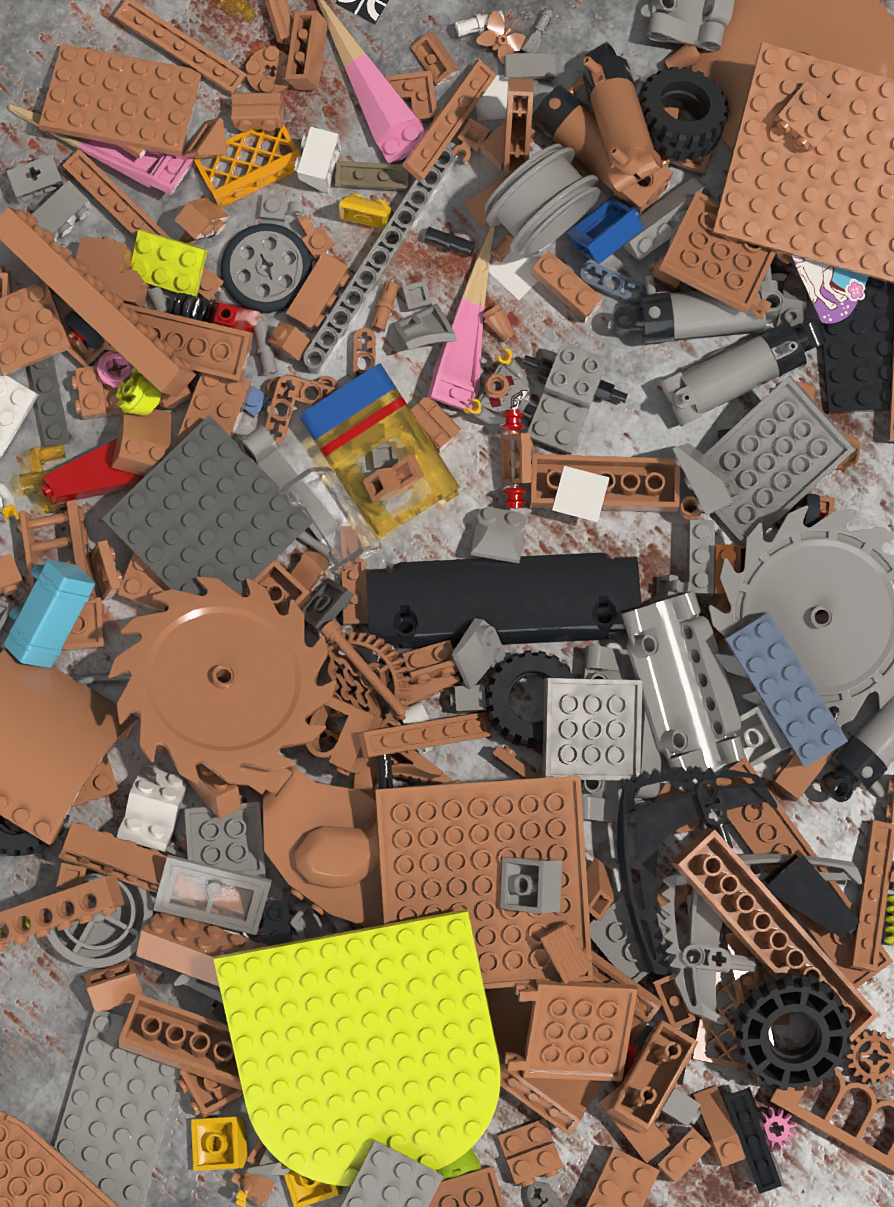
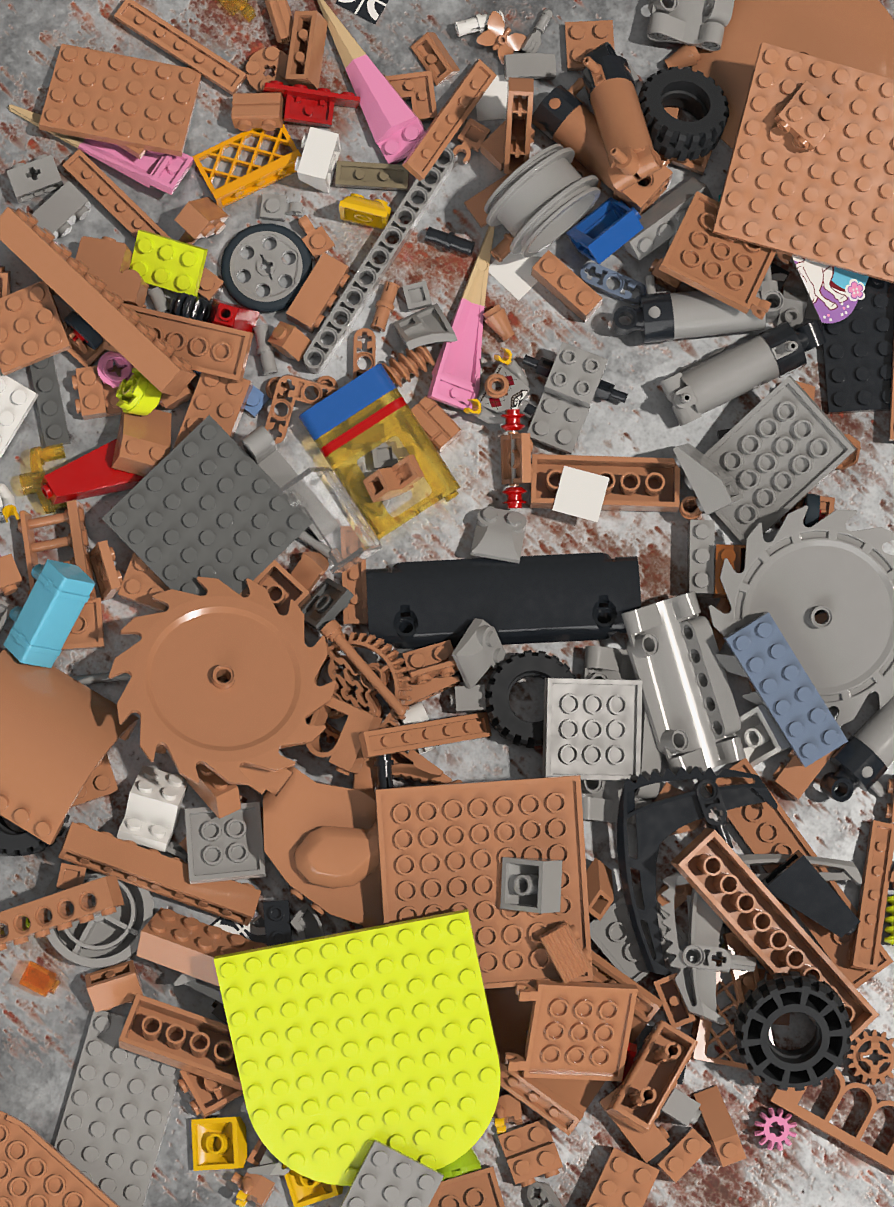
(40, 979): none -> clear orange brick
(208, 140): nougat slope -> none
(212, 894): light grey door -> none
(310, 105): none -> red bracket
(408, 364): none -> nougat piece
(507, 758): nougat plate -> none
(507, 1110): none -> nougat piece
(583, 37): none -> nougat plate
(669, 586): light grey plate -> none
(754, 1140): black plate -> none

